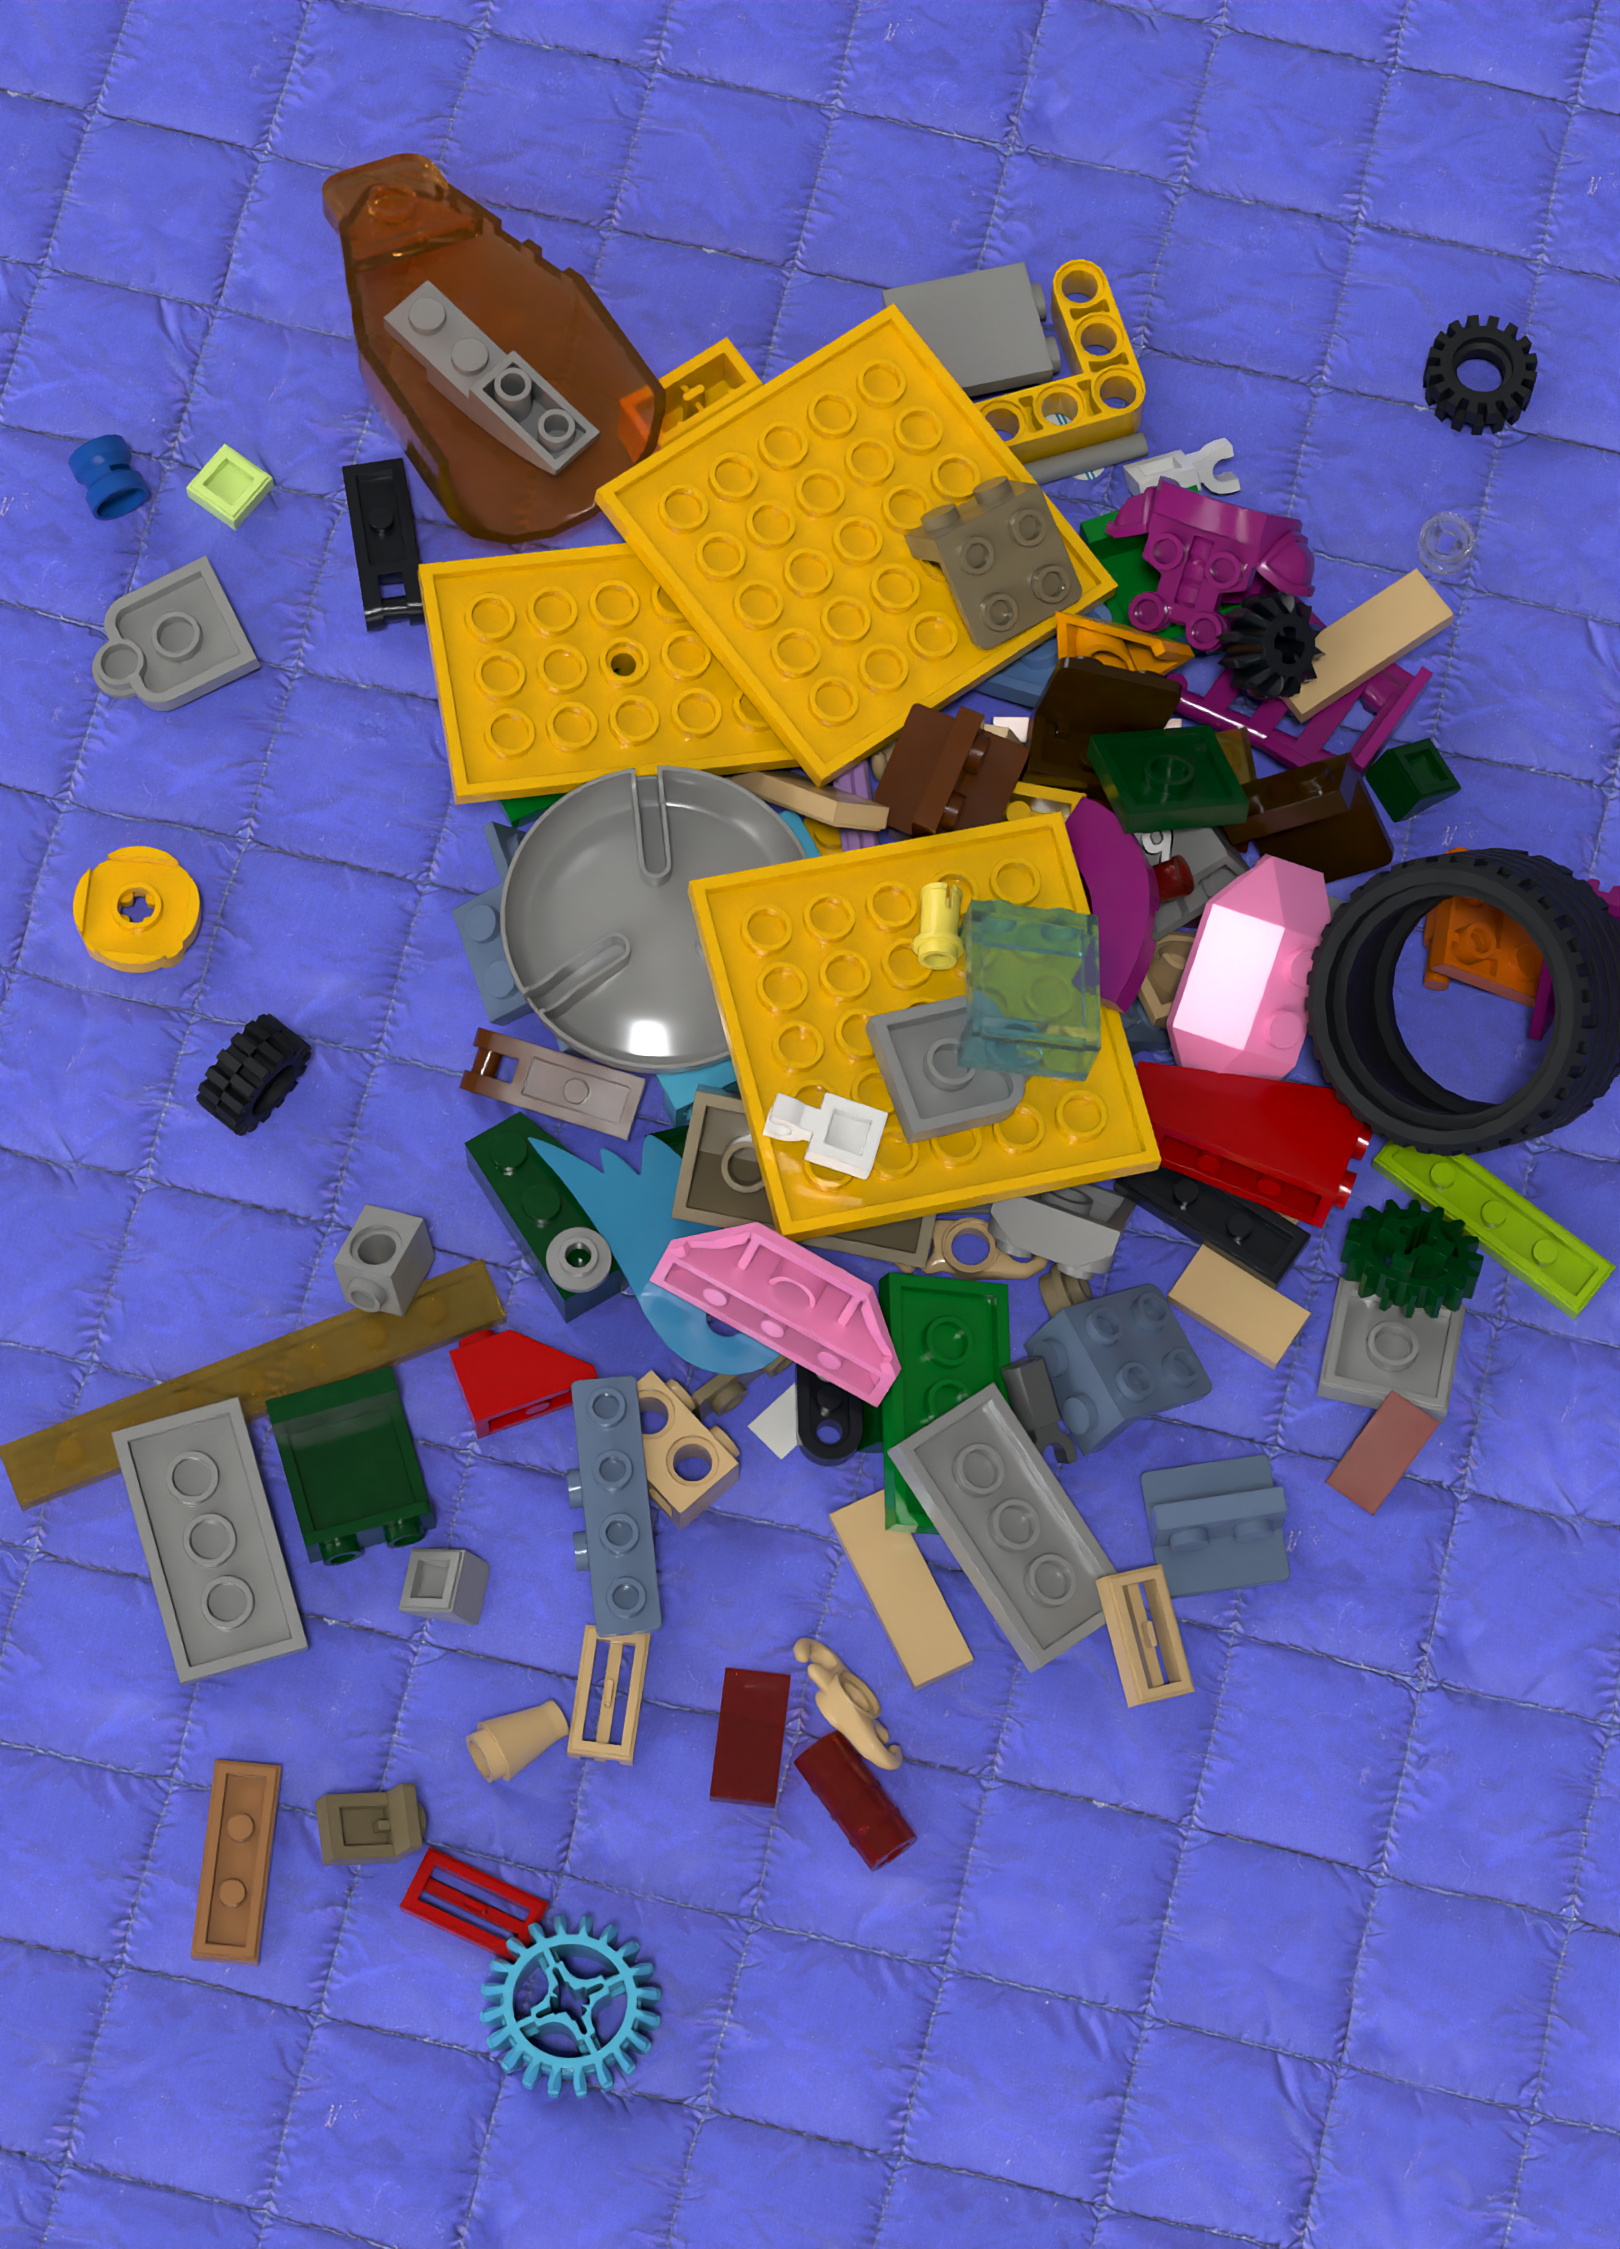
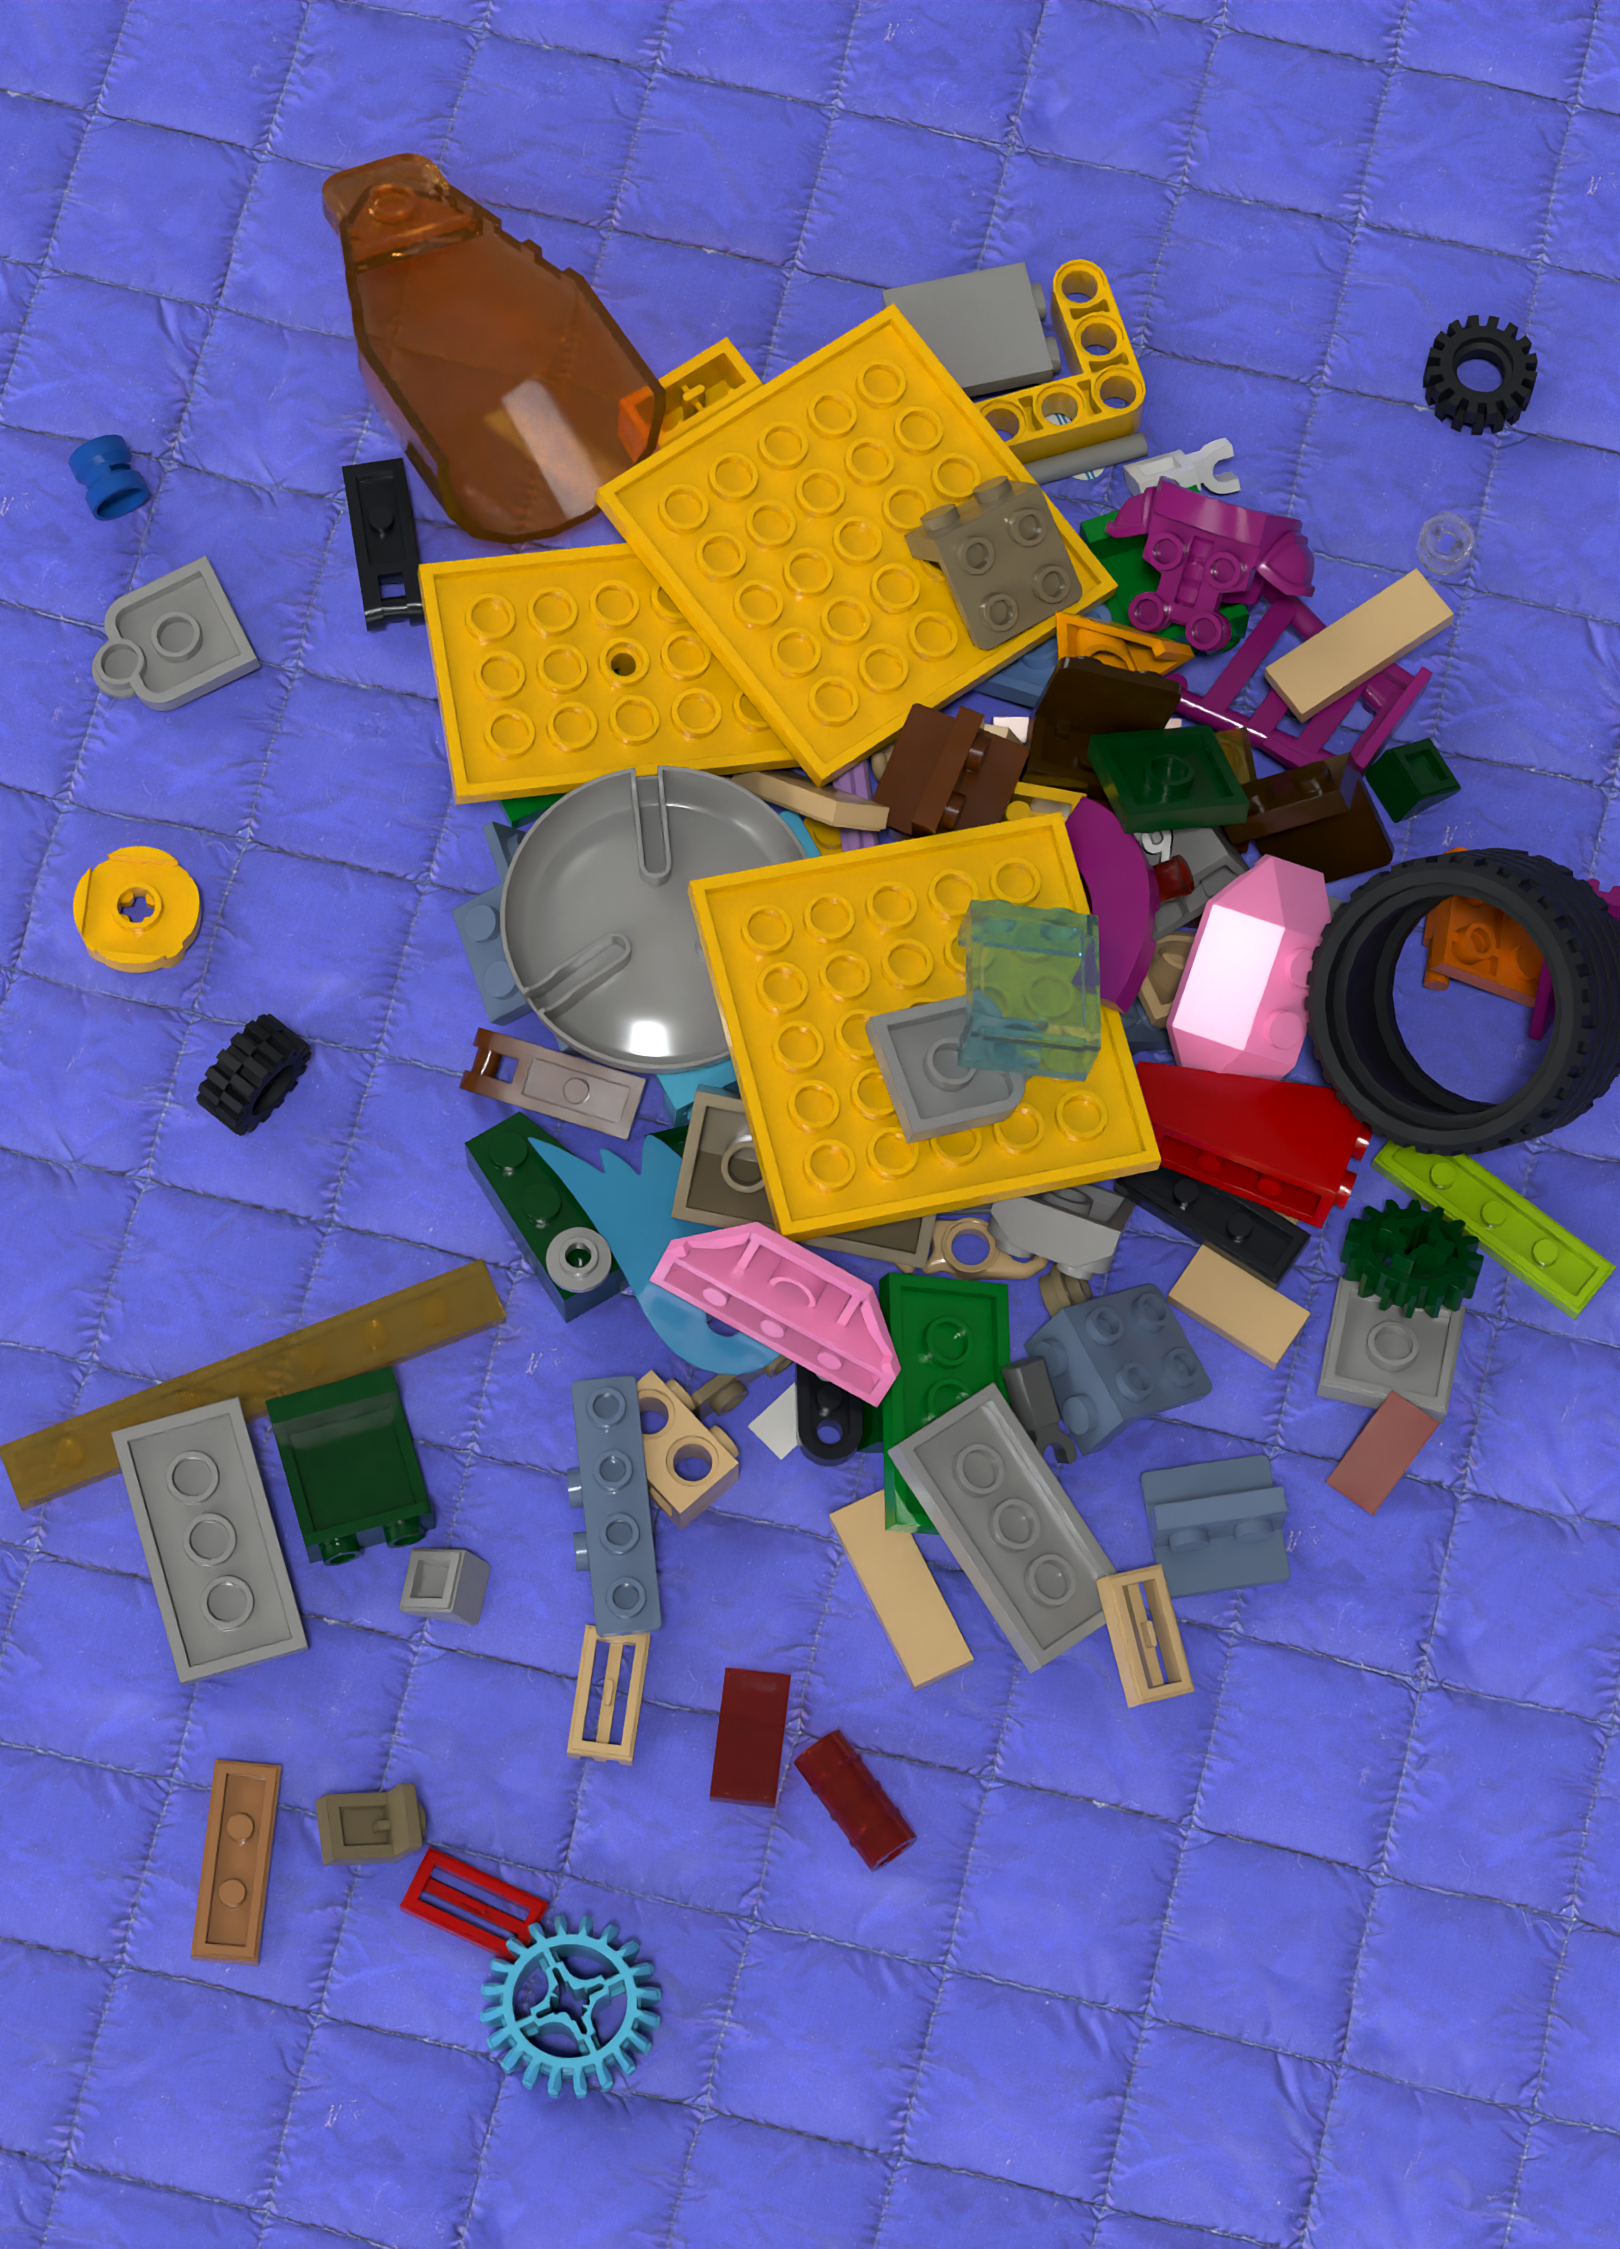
(230, 487): yellowish green tile -> none
(384, 1260): light grey brick -> none
(488, 384): light grey slope -> none
(513, 1379): red slope -> none
(515, 1740): tan cone -> none
(839, 1133): white plate -> none
(848, 1704): tan piece -> none
(938, 939): light yellow pin -> none
(1270, 645): black gear -> none

